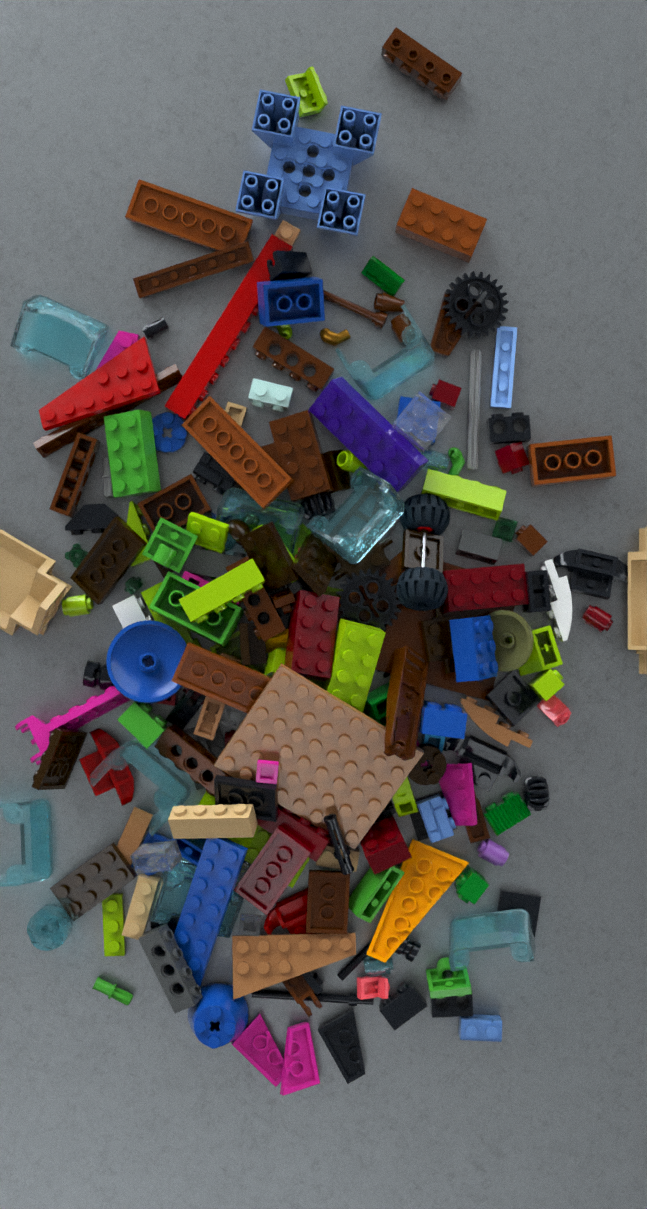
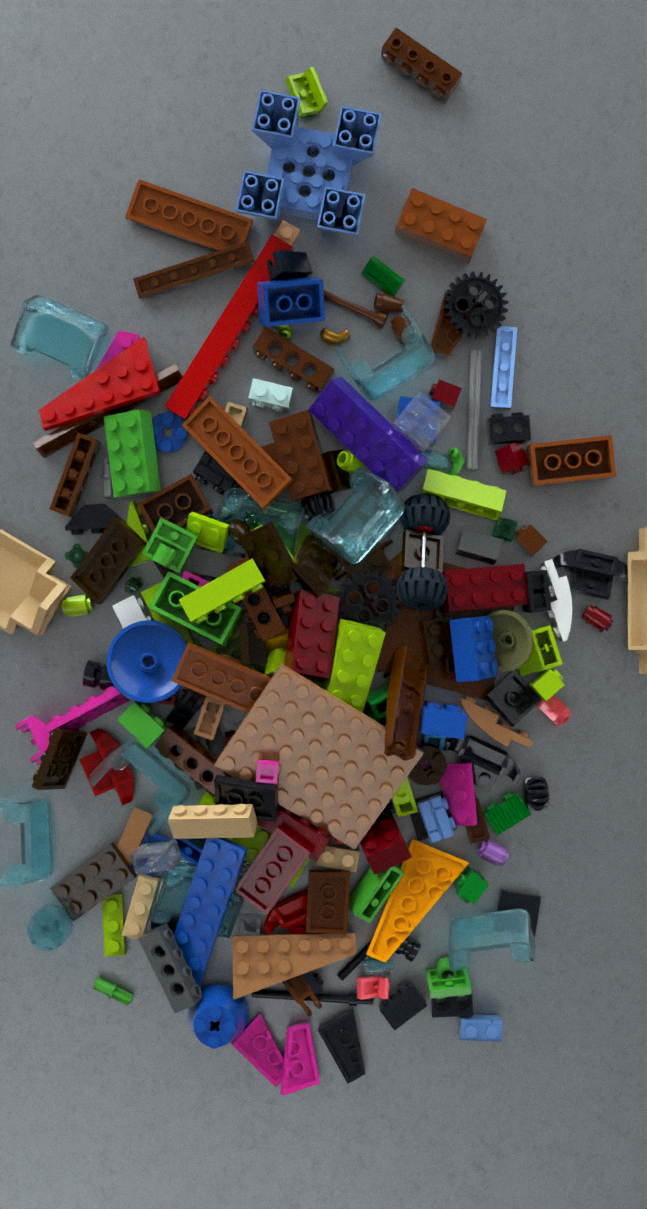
(155, 328): black pin -> none
(345, 864): black pin -> none

